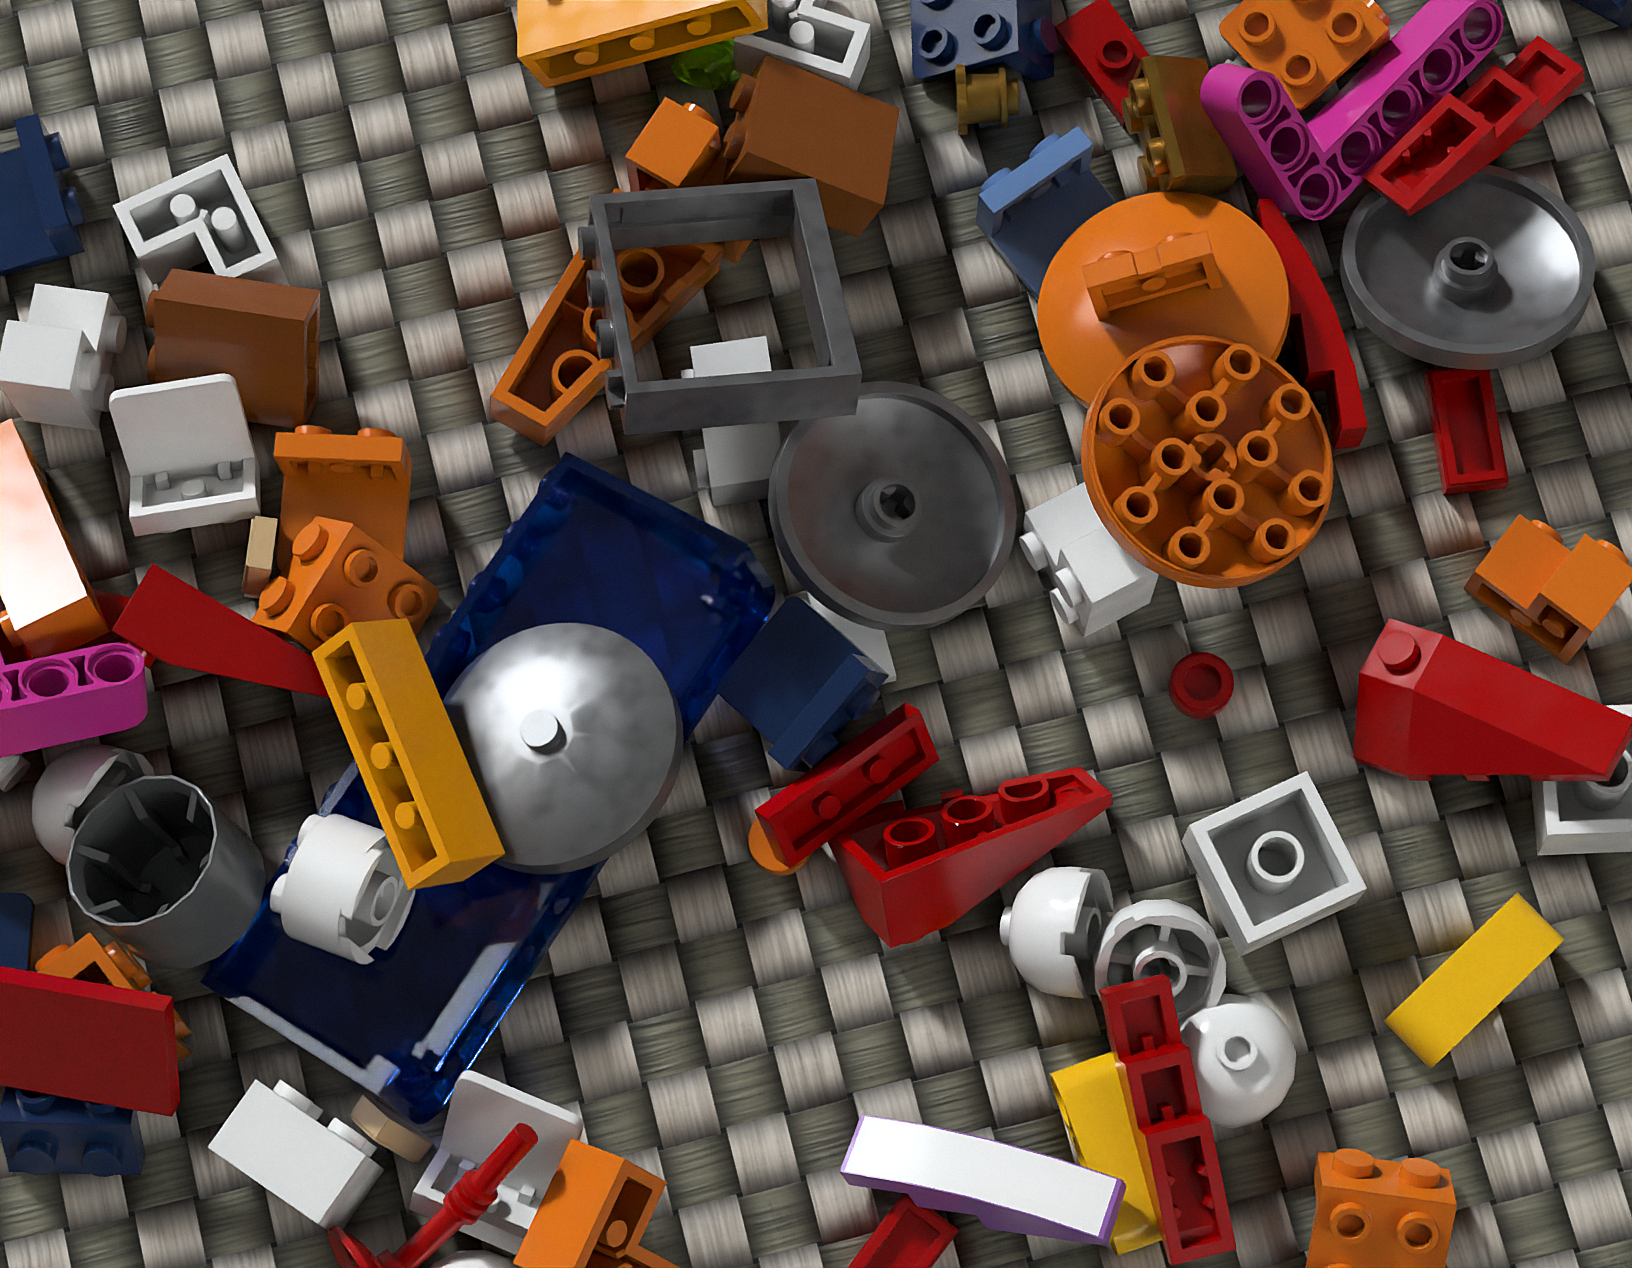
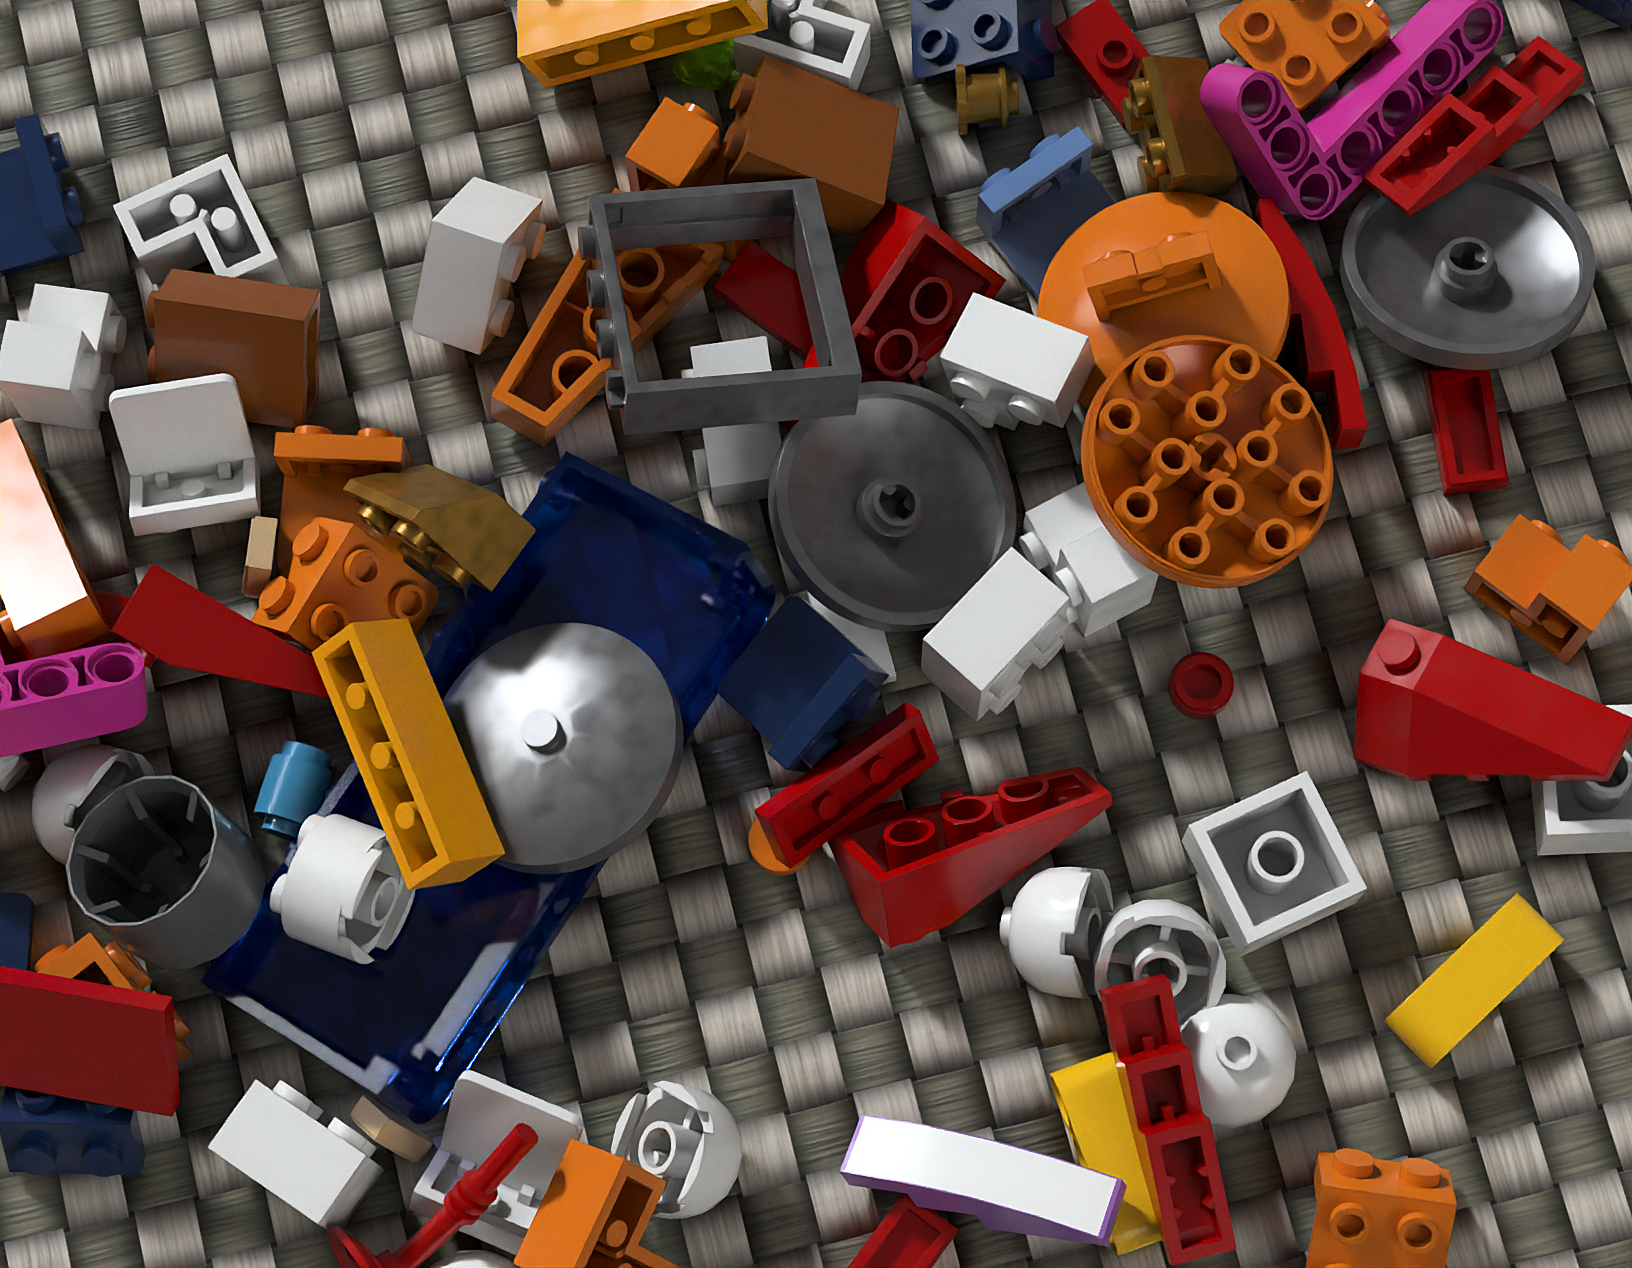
(293, 788): none -> dark azure brick
(443, 522): none -> pearl gold slope
(471, 259): none -> white brick
(684, 1141): none -> white cylinder
(768, 296): none -> red tile
(906, 294): none -> red wedge
(995, 636): none -> white brick
(1014, 365): none -> white brick

